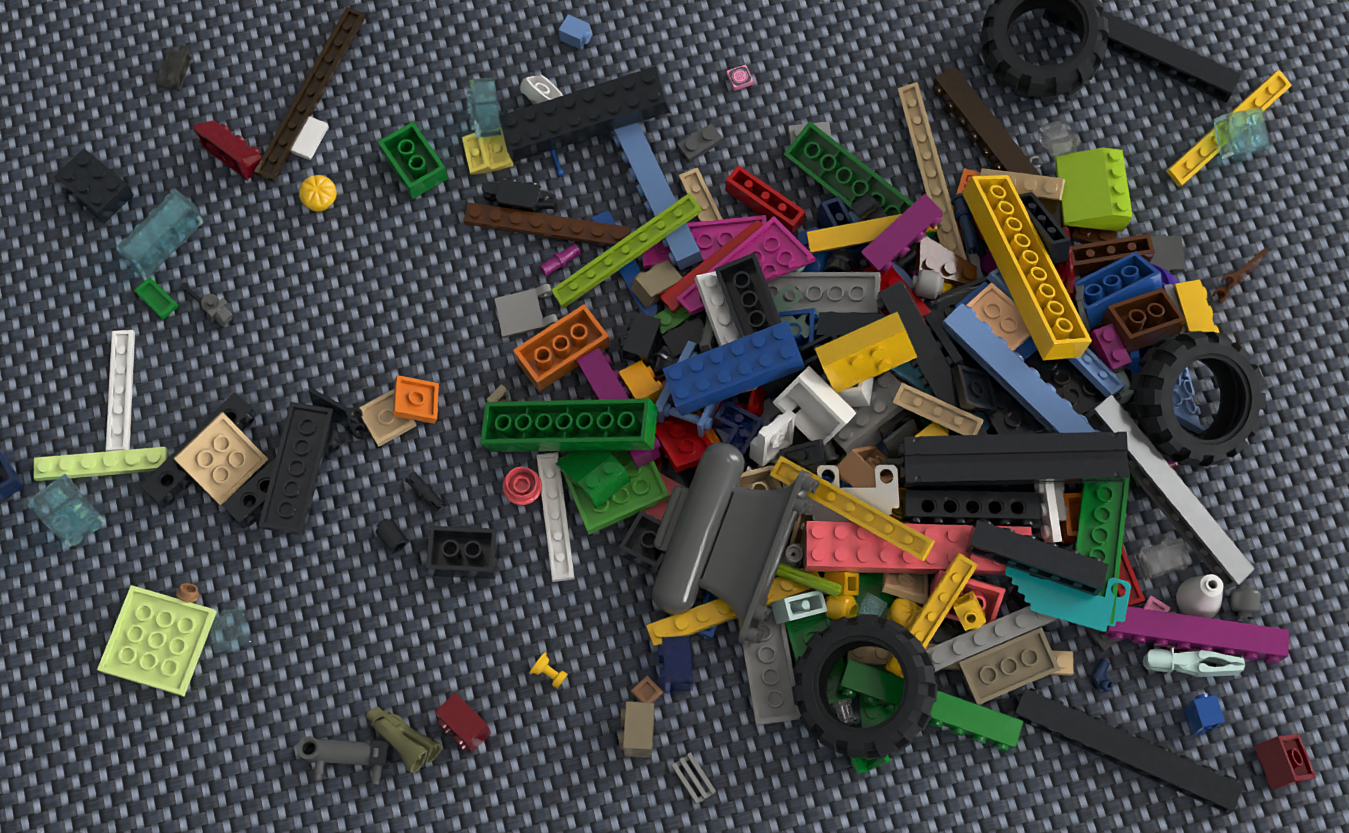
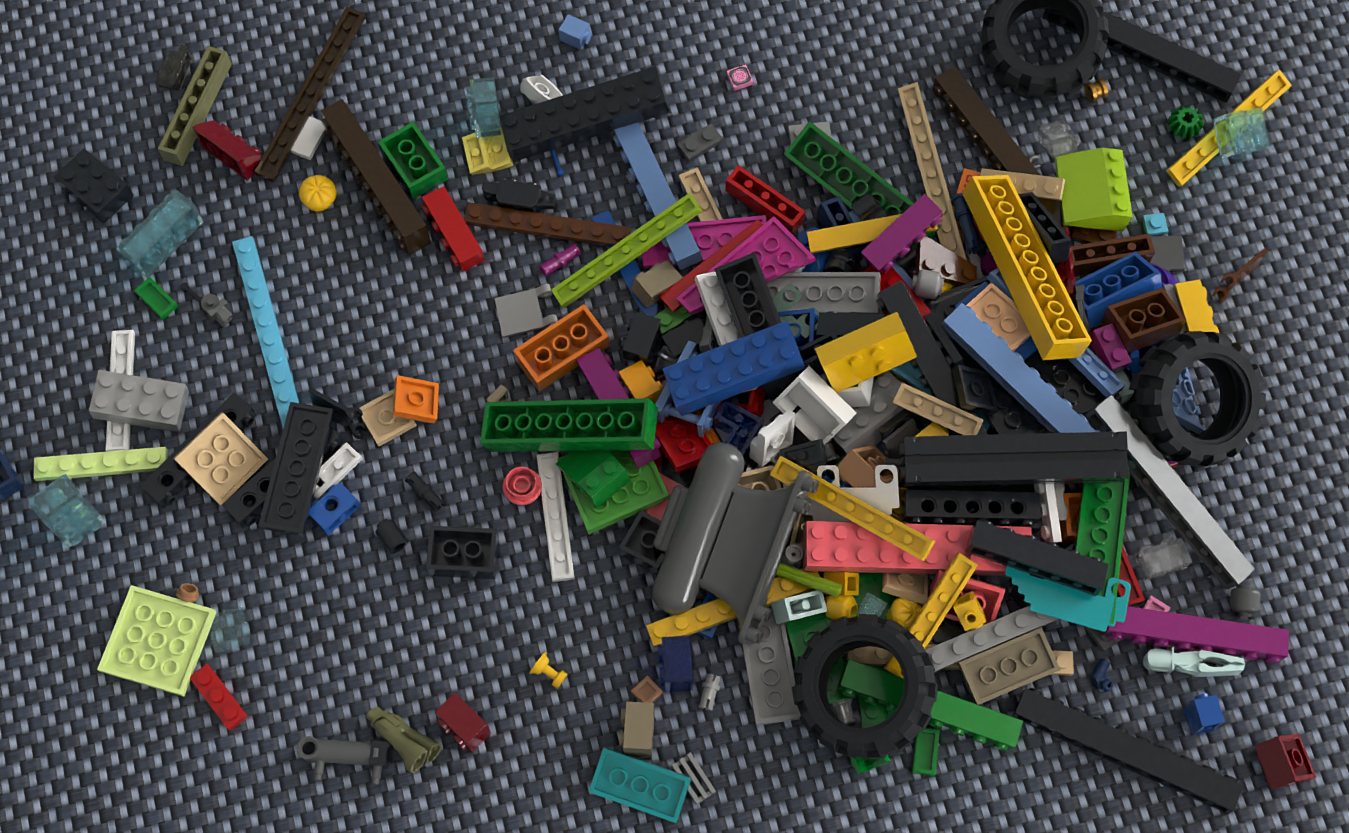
(139, 401): none -> light grey brick
(194, 105): none -> olive brick
(218, 697): none -> red plate
(266, 325): none -> medium azure plate
(330, 520): none -> blue brick
(336, 469): none -> white plate
(375, 177): none -> dark brown brick
(453, 229): none -> red brick
(640, 784): none -> teal plate
(710, 688): none -> light grey pin
(926, 752): none -> green tile
(1096, 90): none -> pearl gold wheel
(1155, 224): none -> medium azure plate
(1185, 122): none -> green gear
(1200, 596): white cone -> none

